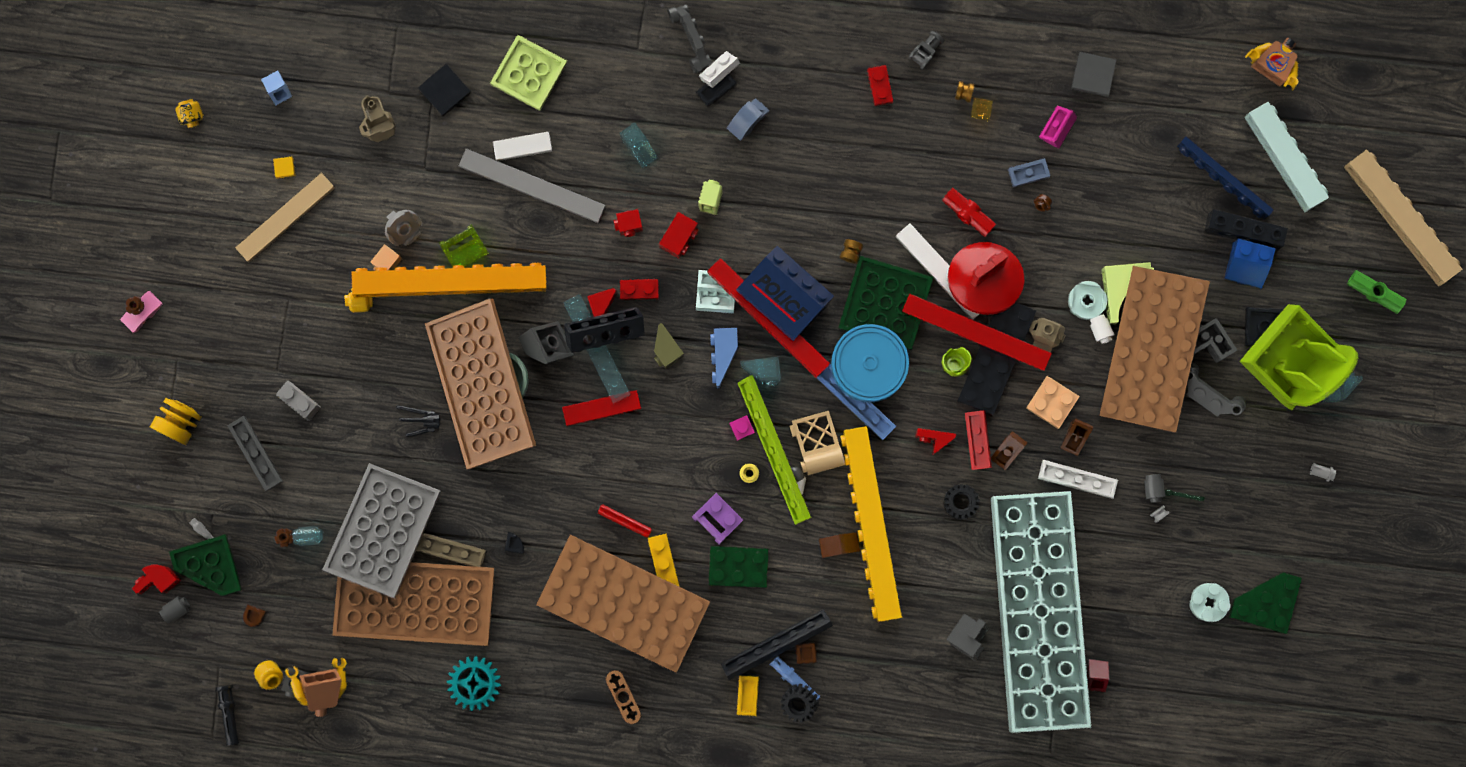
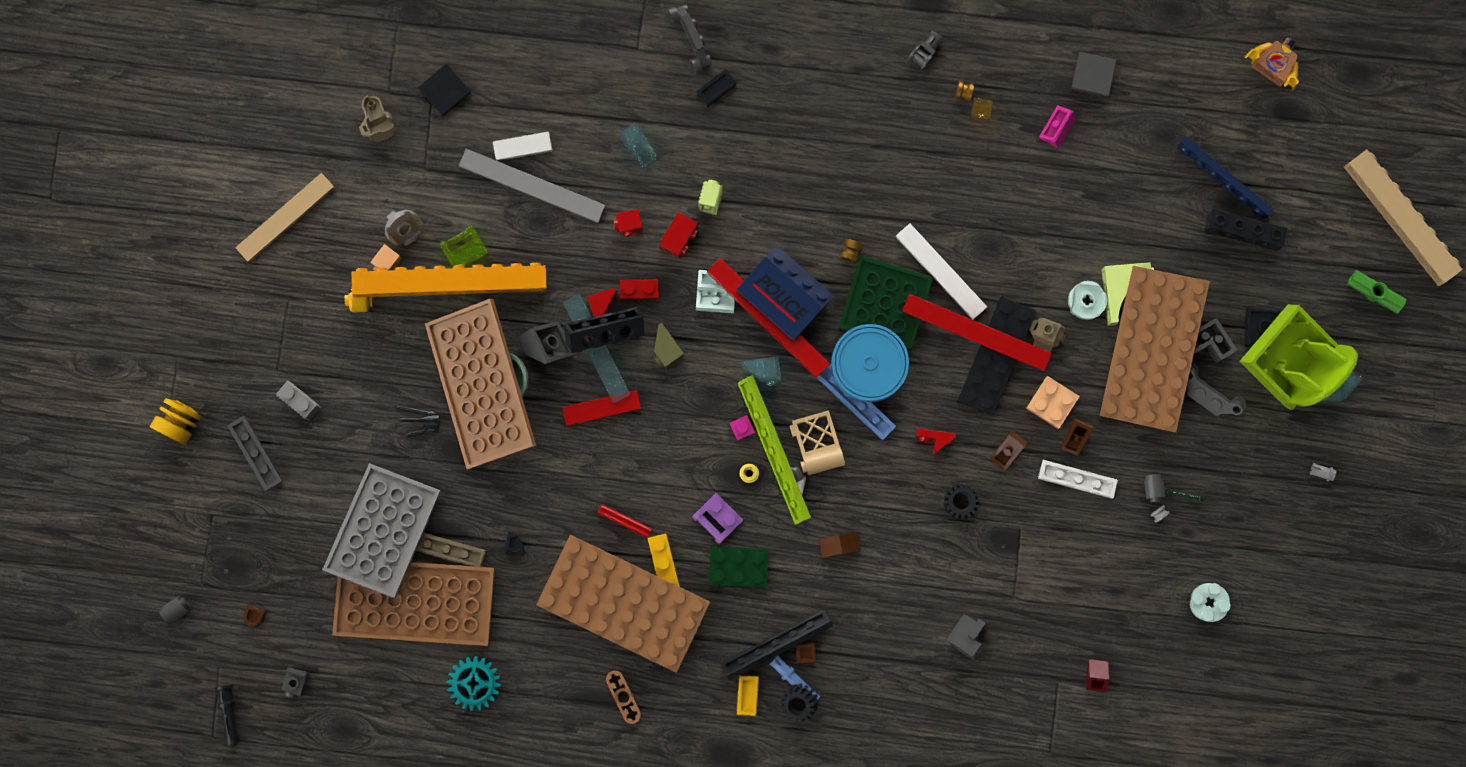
(139, 305): reddish brown plate -> none
(151, 306): bright pink slope -> none
(157, 575): red brick -> none
(189, 113): yellow head -> none
(200, 529): light grey piece -> none
(209, 565): dark green plate -> none
(268, 675): yellow head -> none
(276, 87): light blue brick -> none
(283, 532): reddish brown plate -> none
(284, 167): yellow tile -> none
(307, 536): clear light blue brick -> none
(320, 689): nougat torso -> none
(528, 72): yellowish green plate -> none
(719, 69): white plate -> none
(725, 349): medium blue slope -> none
(747, 118): sand blue brick -> none
(872, 524): yellow brick -> none
(880, 85): red plate -> none
(956, 361): lime hair -> none
(969, 212): red piece -> none
(978, 440): red plate -> none
(985, 278): red bracket -> none
(1029, 172): sand blue plate -> none
(1040, 612): light aqua brick -> none
(1043, 202): reddish brown plate -> none
(1101, 329): white brick -> none
(1249, 263): blue slope -> none
(1269, 603): dark green plate -> none
(1286, 156): light aqua brick -> none

